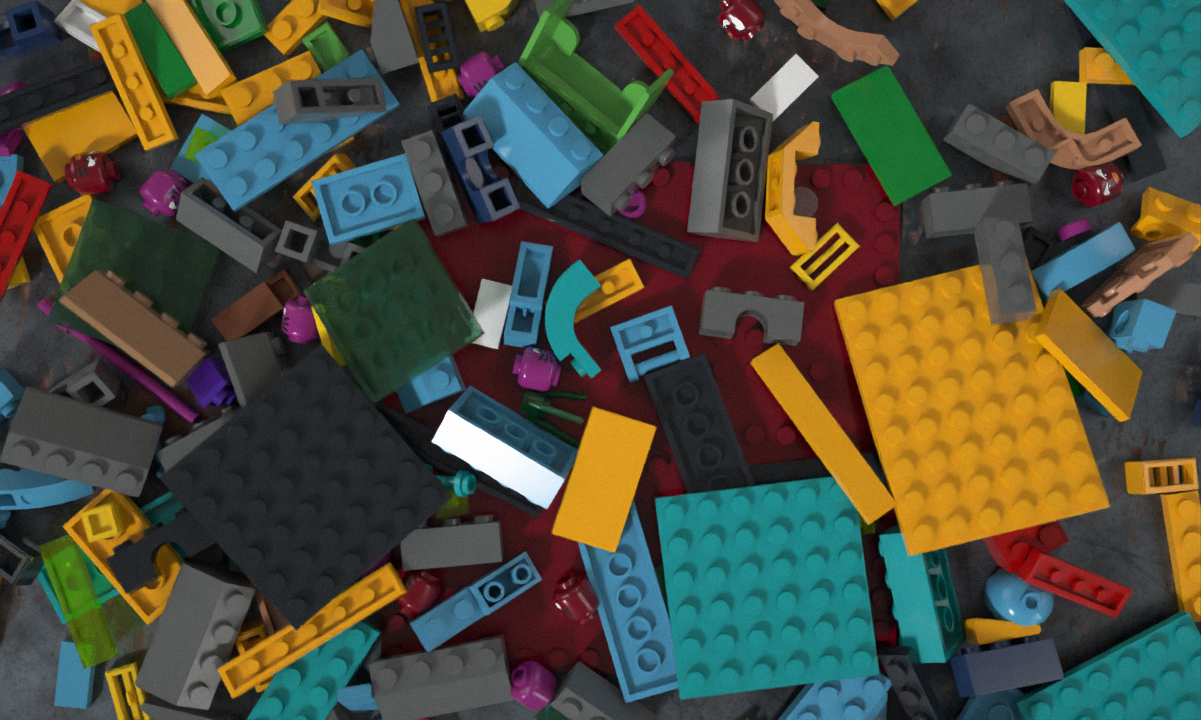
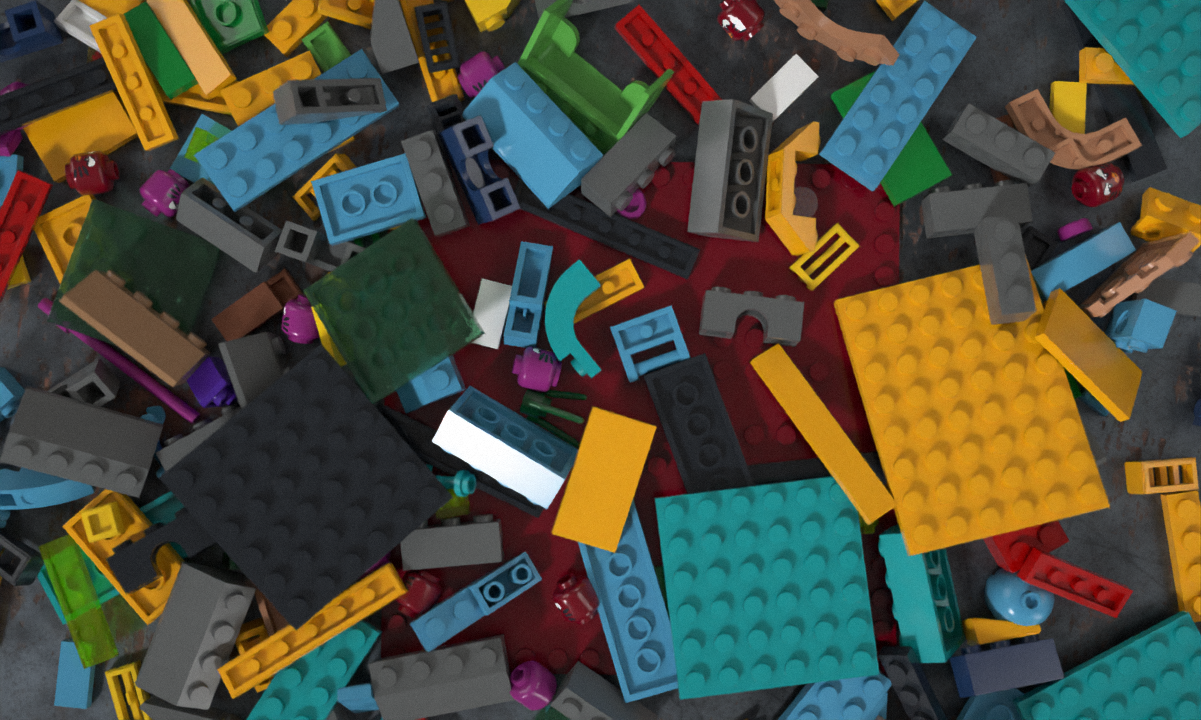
(898, 97): none -> dark azure plate

